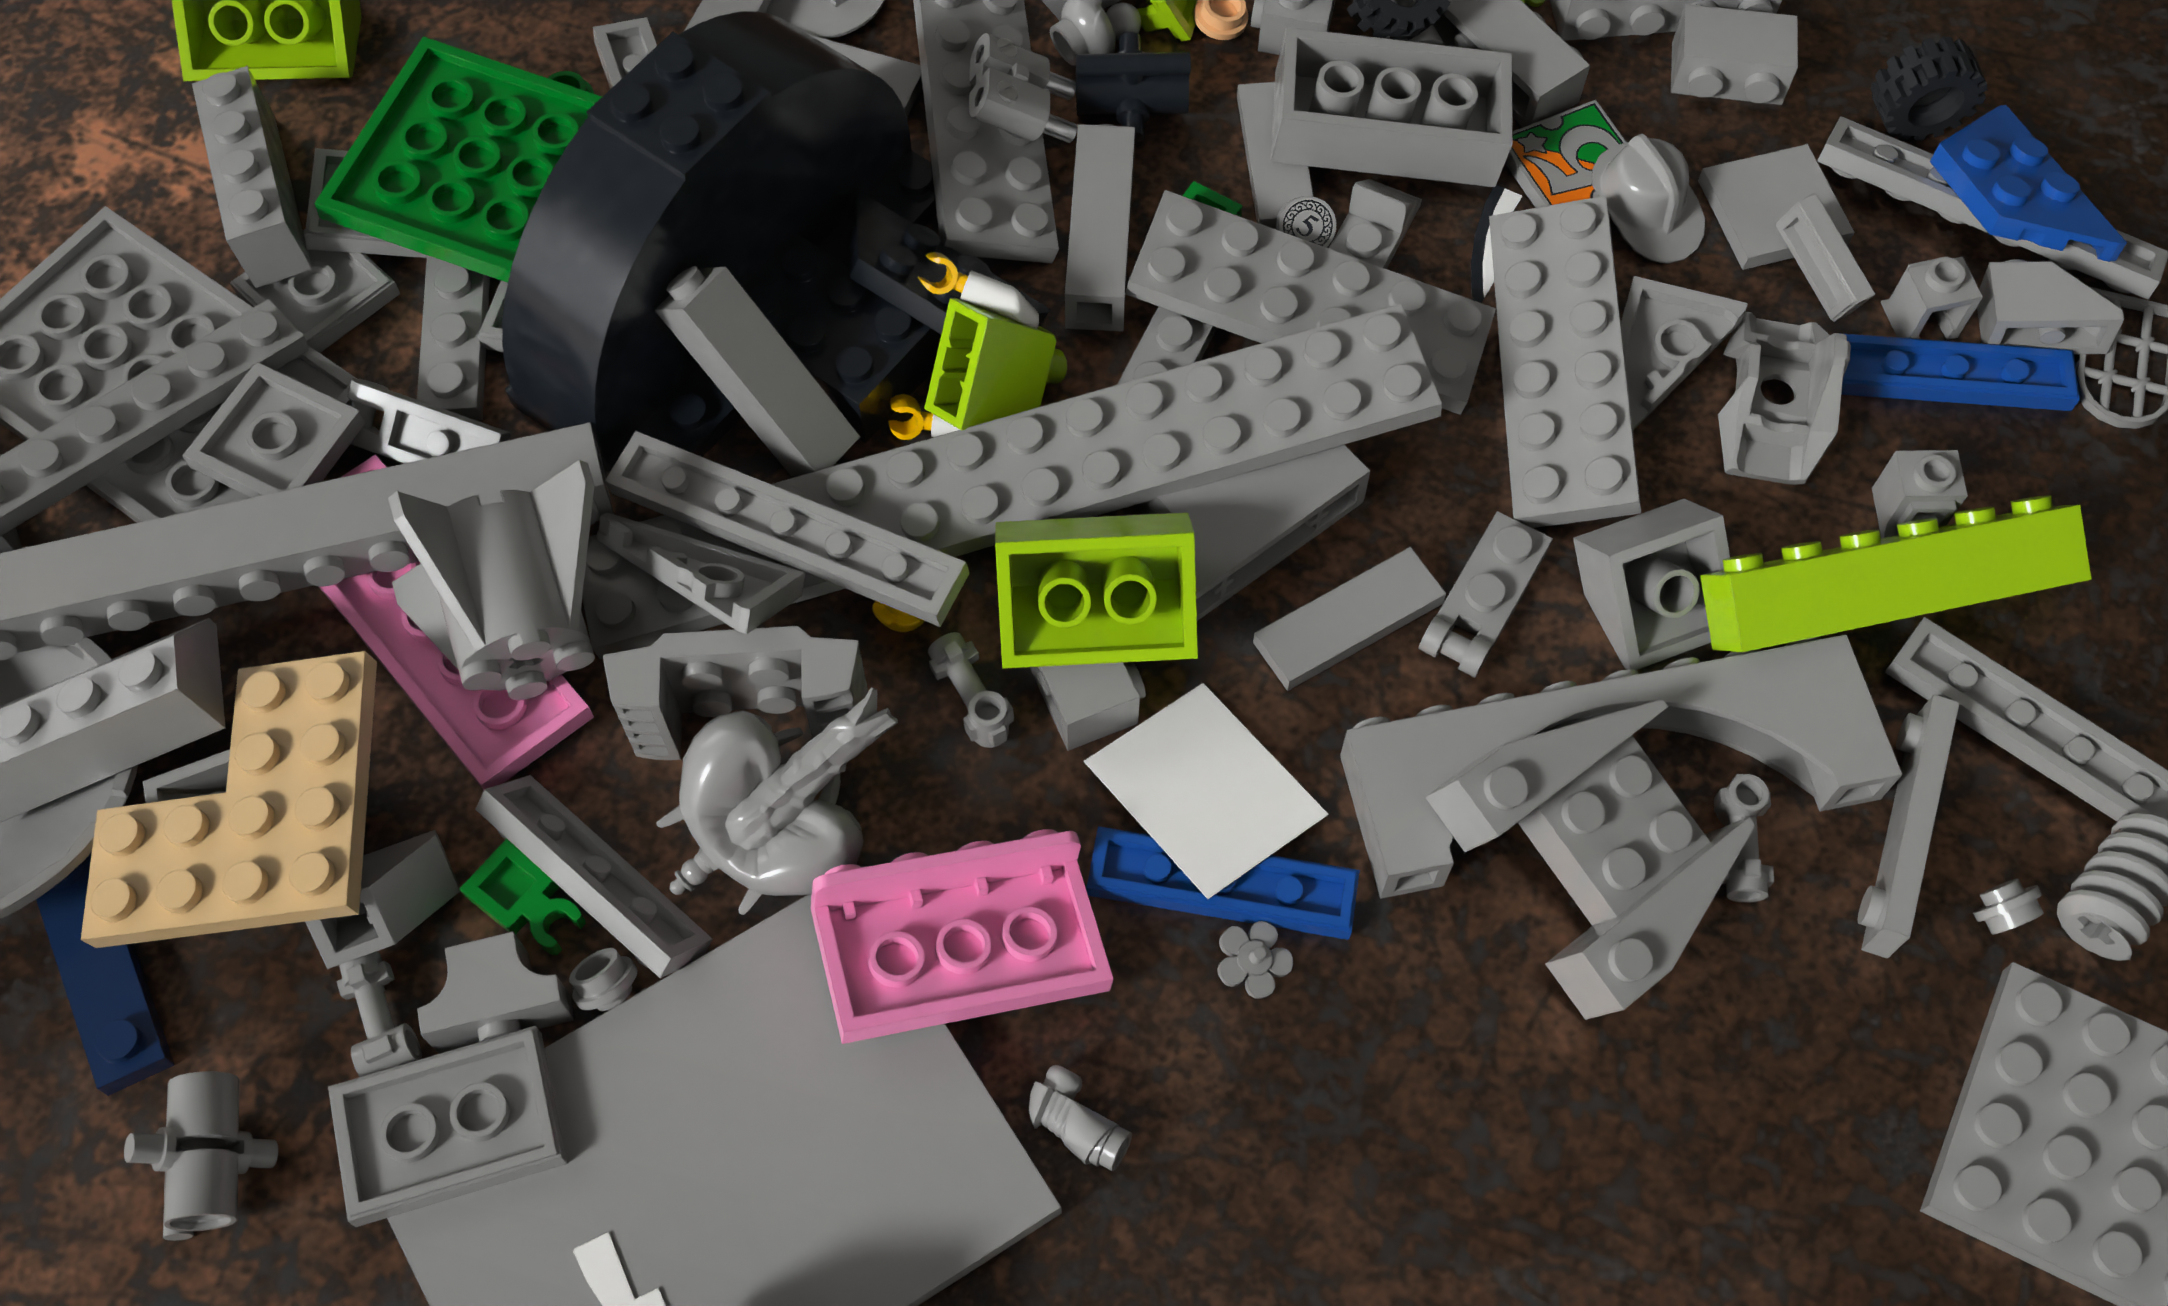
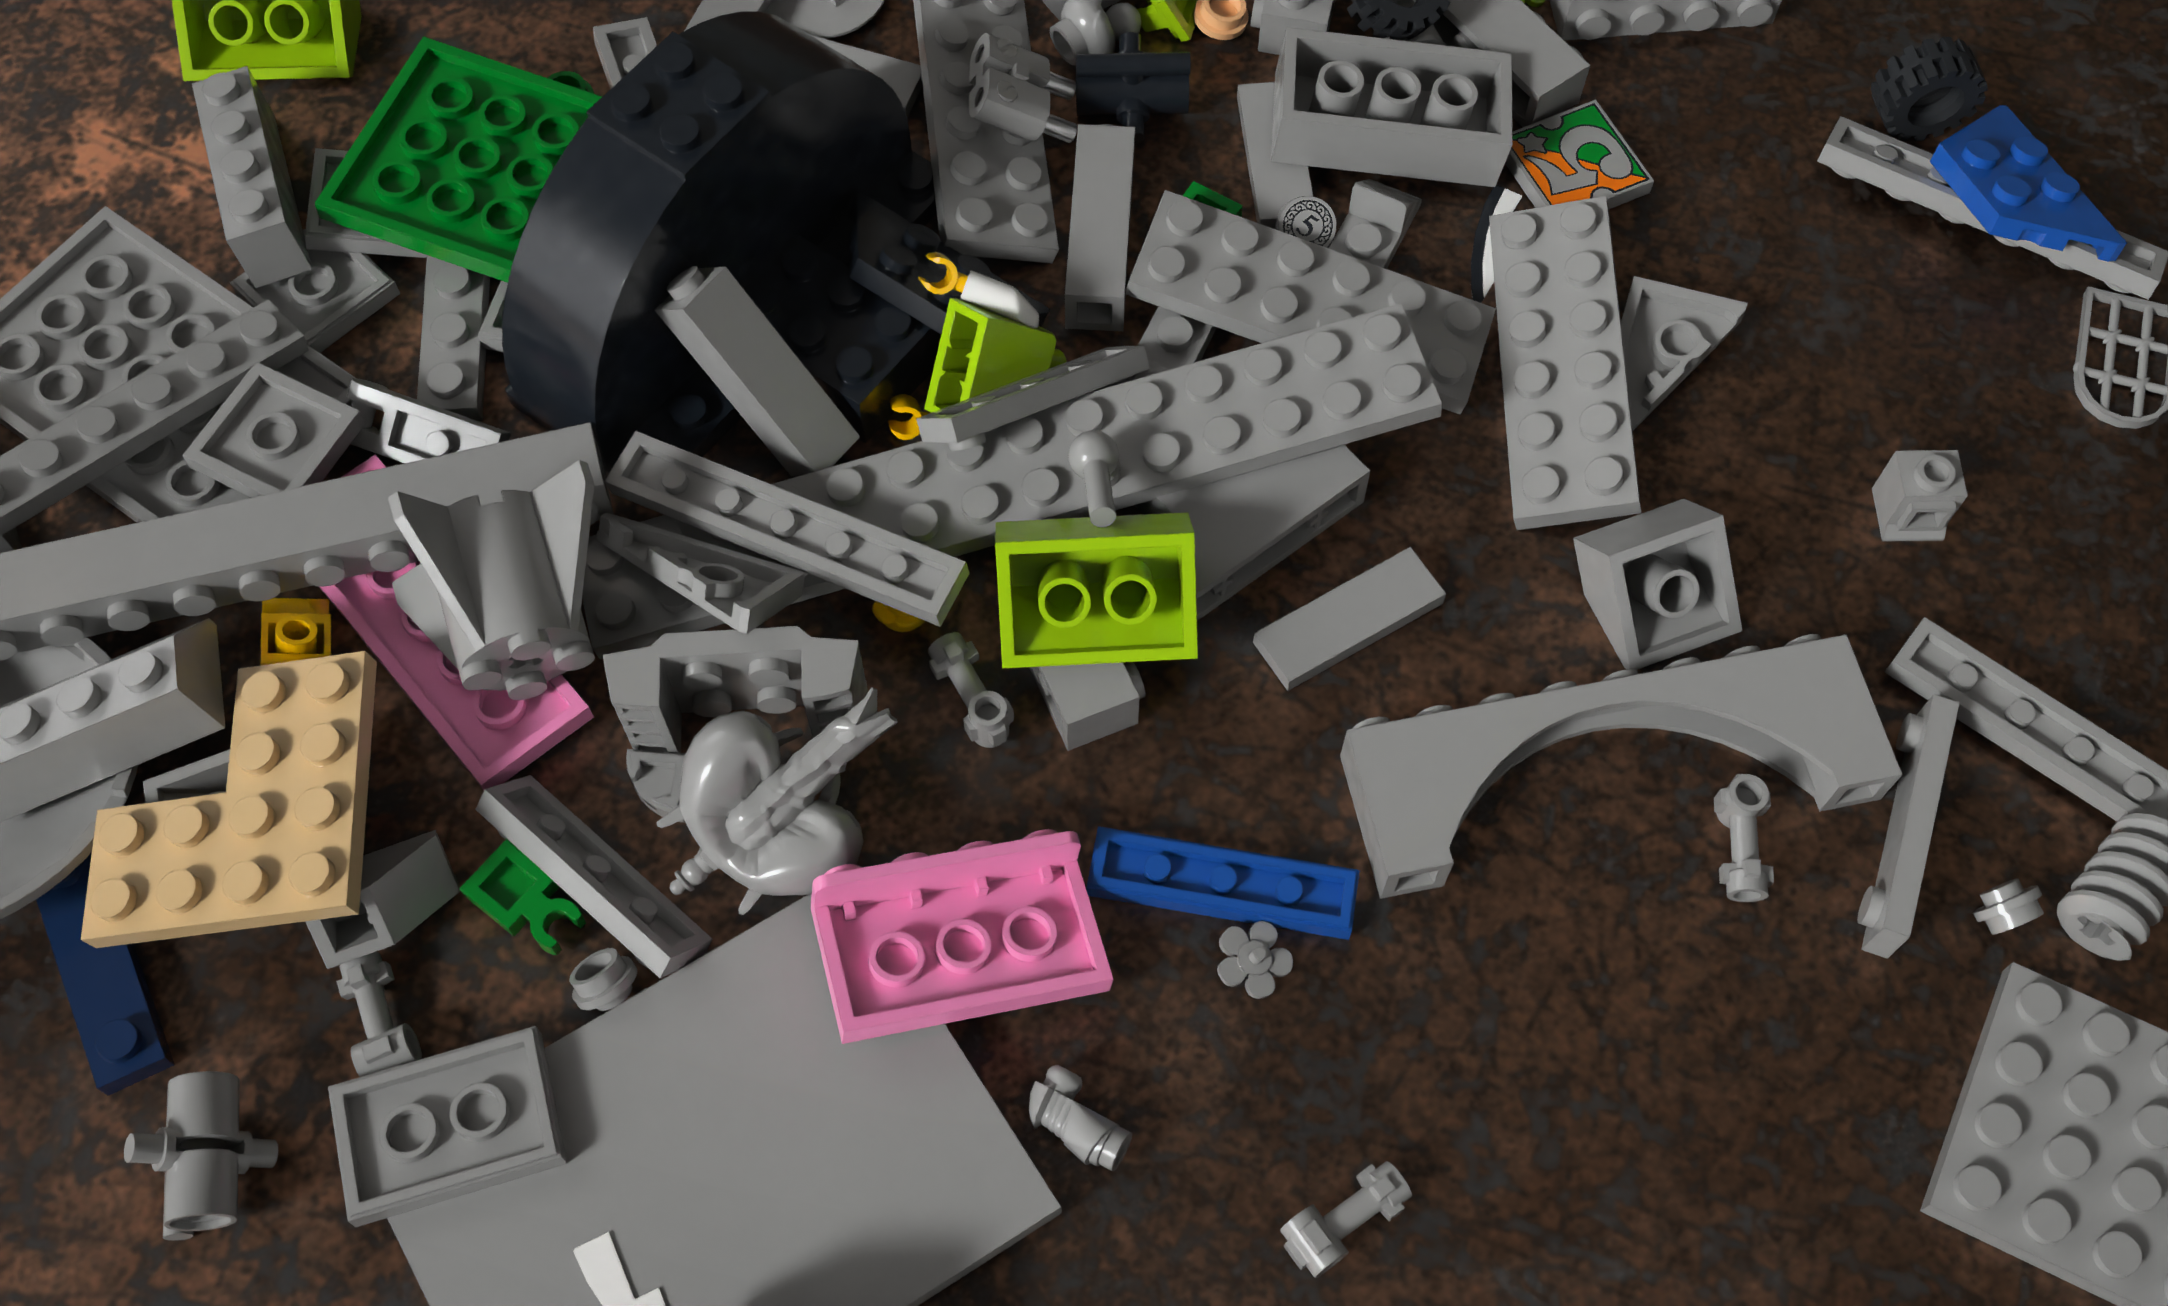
(294, 629): none -> yellow slope
(491, 995): light grey brick -> none
(656, 778): none -> light grey tile
(967, 421): none -> light grey plate
(1094, 458): none -> light grey bar
(1205, 790): white sticker -> none
(1316, 1239): none -> light grey bar
(1486, 593): light grey plate -> none
(1609, 838): light grey wedge -> none
(1650, 198): light grey piece -> none
(1734, 54): light grey brick -> none
(1757, 192): light grey tile -> none
(1791, 438): light grey piece -> none
(1824, 258): light grey tile -> none
(1895, 576): lime brick -> none
(1936, 287): light grey window -> none
(1961, 372): blue tile -> none
(2044, 309): light grey slope -> none

